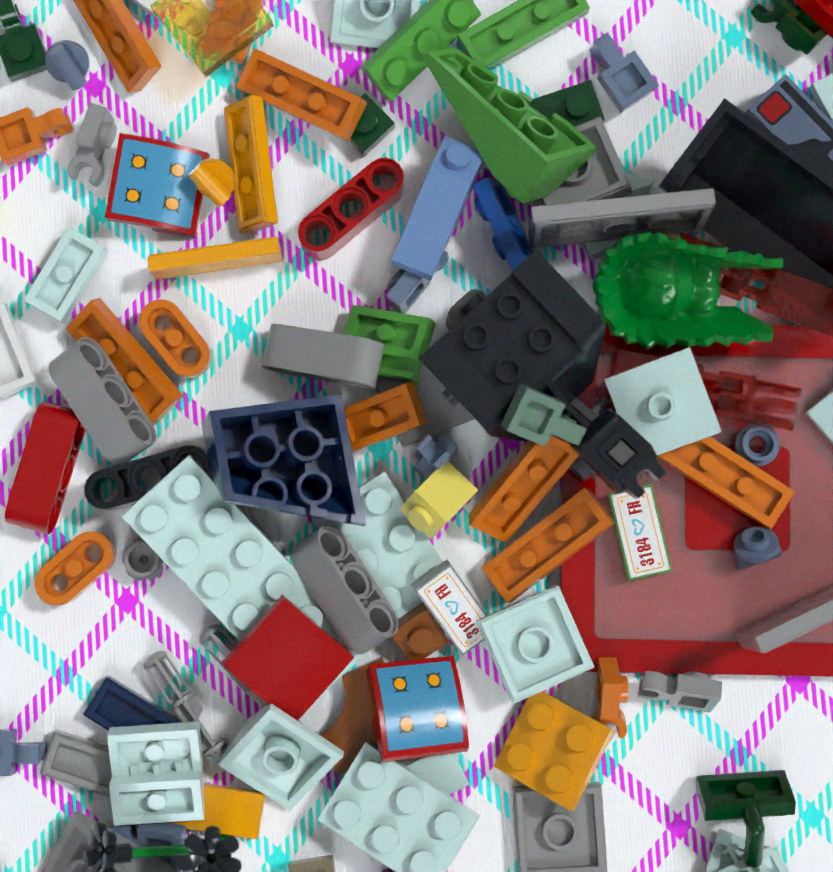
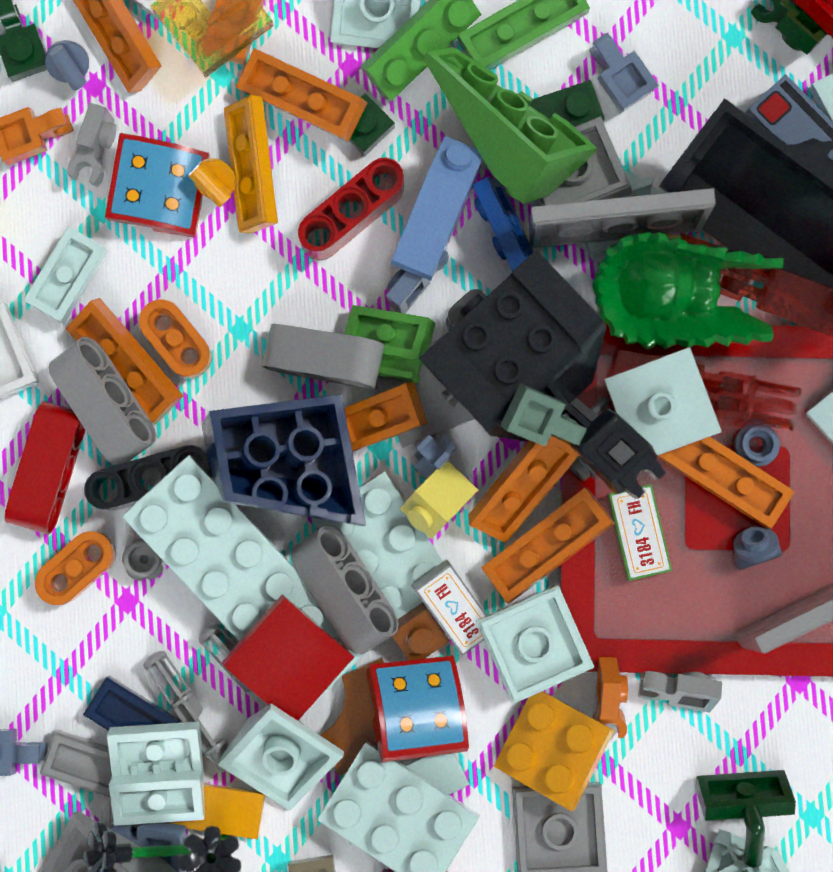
(215, 258): light orange tile -> none

